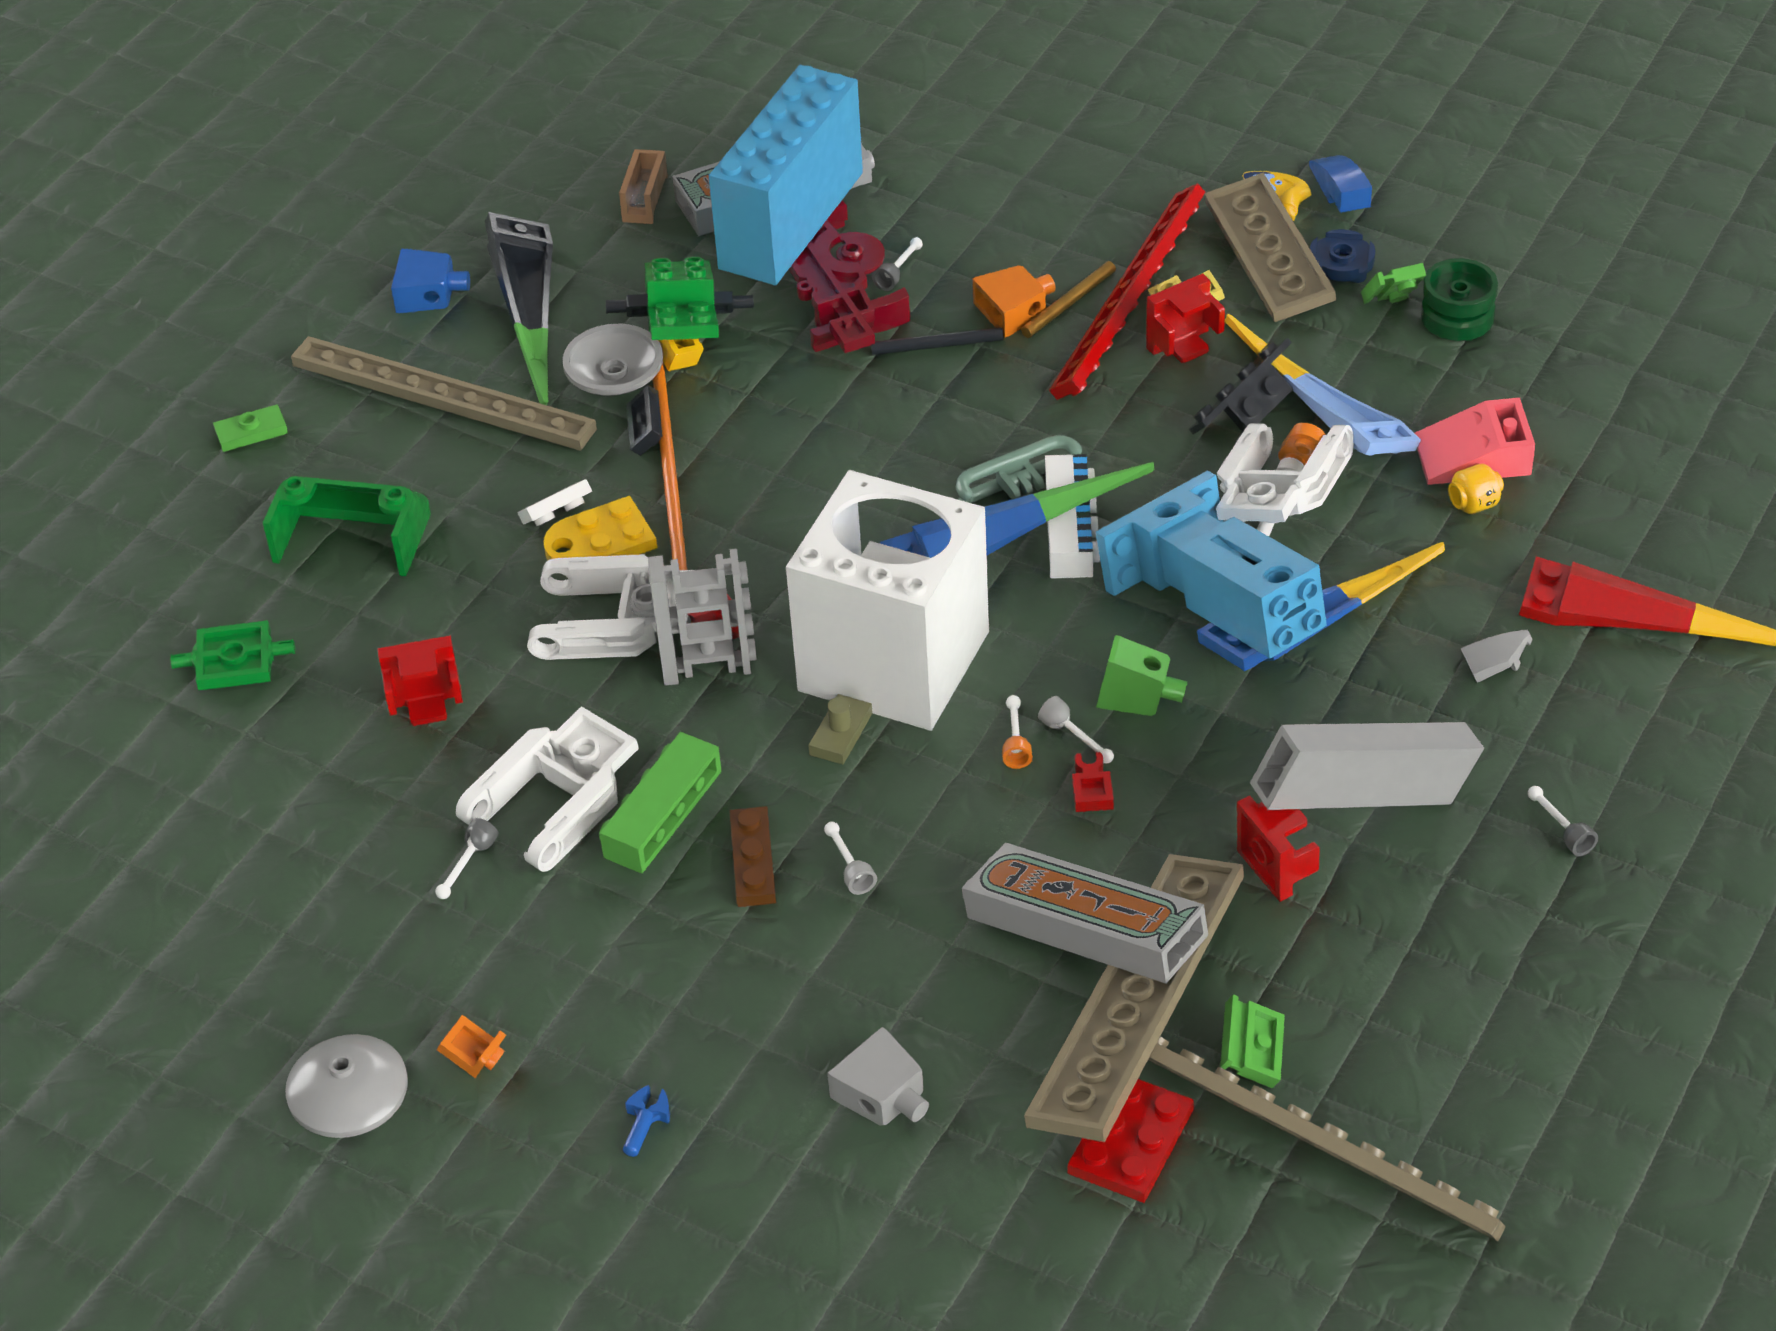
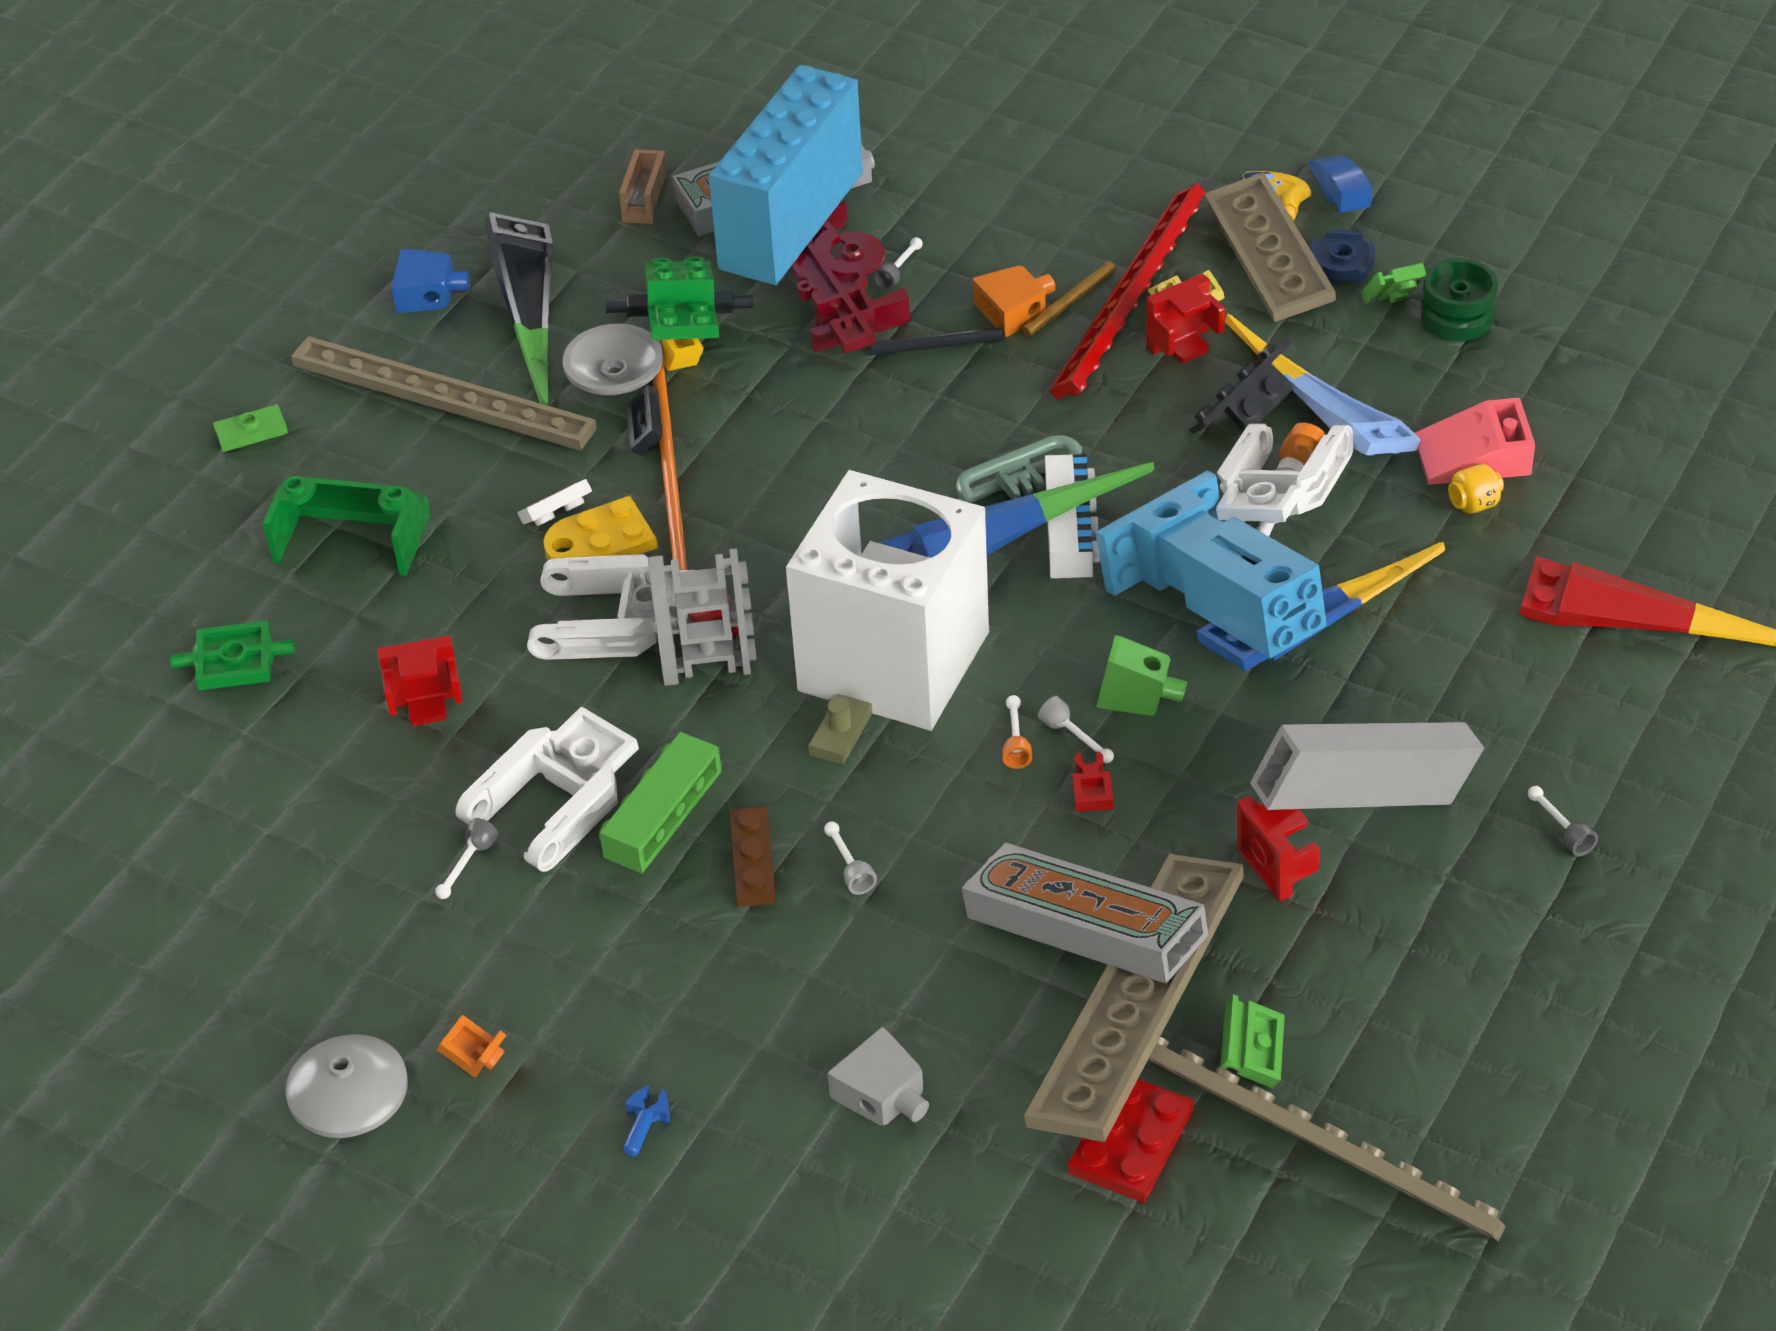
(1496, 653): light grey slope -> none

